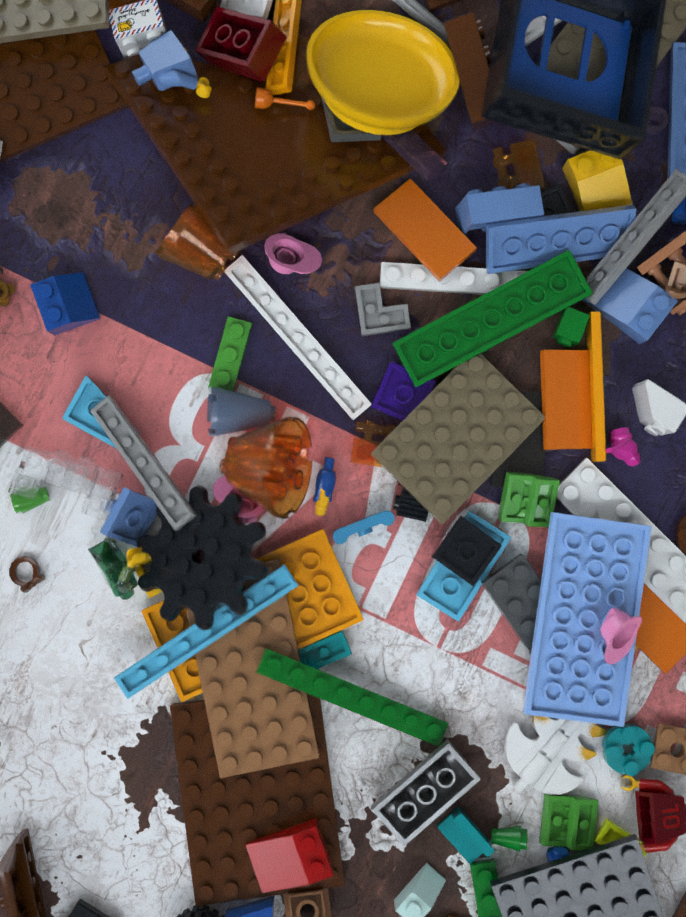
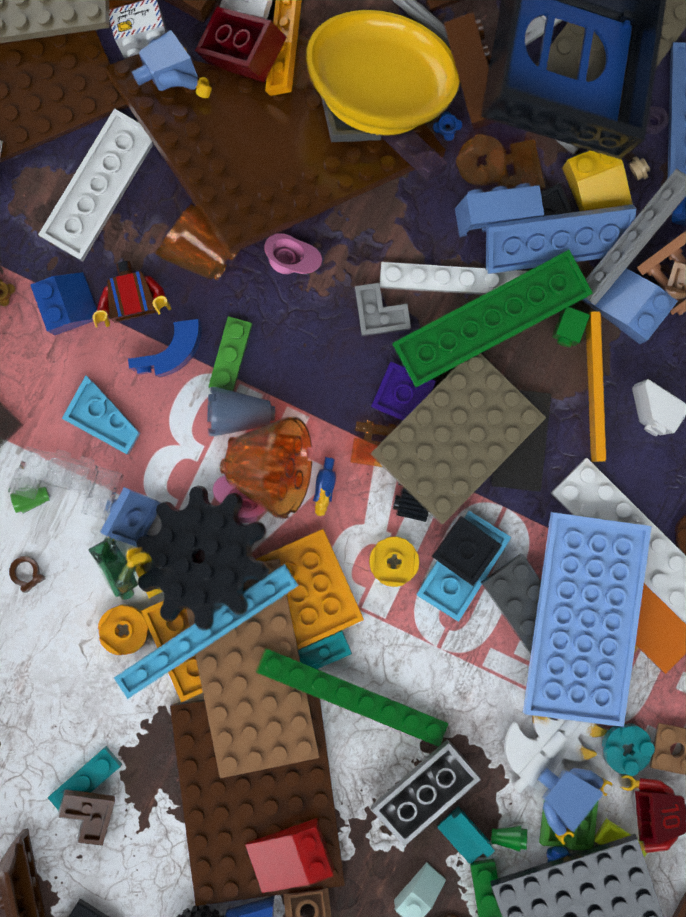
(89, 775): none -> teal plate
(92, 809): none -> reddish brown plate
(97, 185): none -> white plate
(109, 630): none -> light orange plate
(129, 296): none -> torso
(143, 463): light grey tile -> none
(178, 354): none -> blue arch
(265, 98): orange hinge -> none
(297, 337): white plate -> none
(363, 526): dark azure plate -> none
(403, 572): none -> yellow plate
(424, 230): orange tile -> none
(448, 133): none -> blue plate
(480, 146): none -> clear orange plate
(528, 499): bright green slope -> none
(566, 399): orange tile -> none
(570, 798): none -> medium blue torso
(619, 634): bright pink piece -> none
(623, 446): dark pink animal -> none
(639, 168): none -> tan plate

